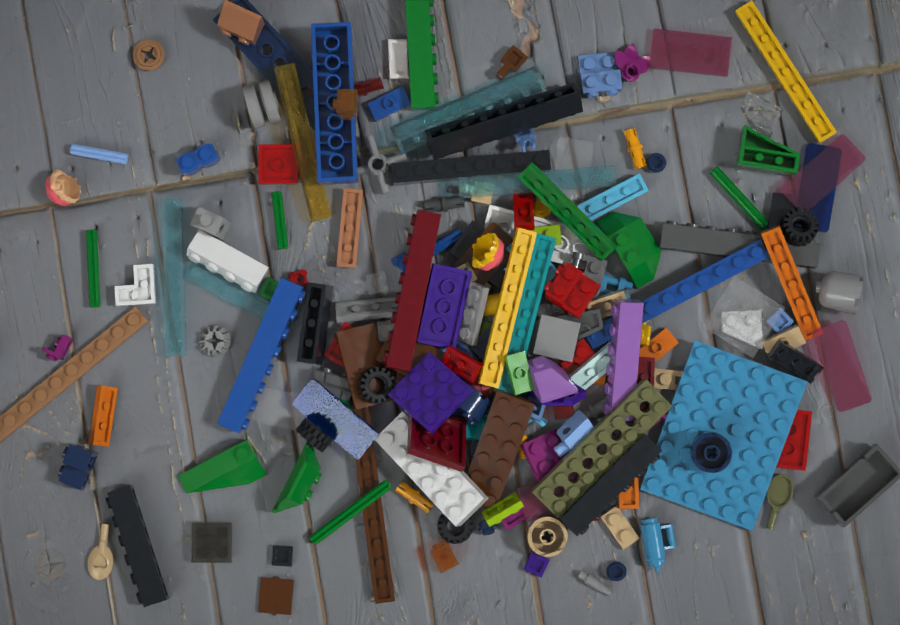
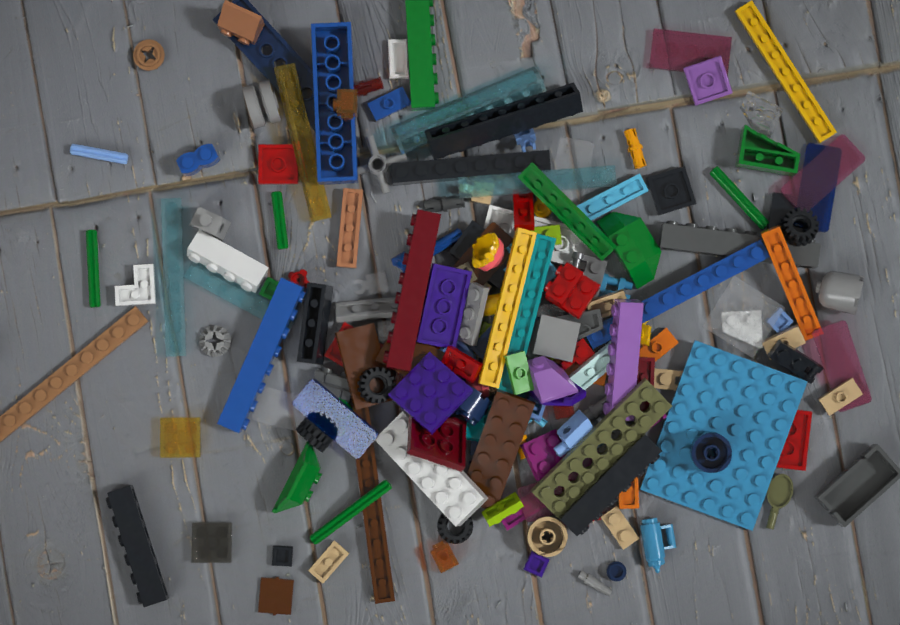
(62, 188): light nougat hair -> none
(62, 346): magenta bracket -> none
(78, 466): dark blue brick -> none
(101, 557): tan piece -> none
(103, 415): orange plate -> none
(180, 437): none -> clear yellow plate
(228, 469): green wedge -> none
(328, 561): none -> tan plate
(414, 497): light orange pin -> none
(485, 529): dark blue plate -> none
(512, 61): reddish brown plate -> none
(599, 74): medium blue plate -> none
(630, 60): magenta plate -> none
(656, 162): dark blue plate -> none
(671, 191): none -> black plate
(707, 80): none -> medium lavender tile
(840, 396): none -> tan plate

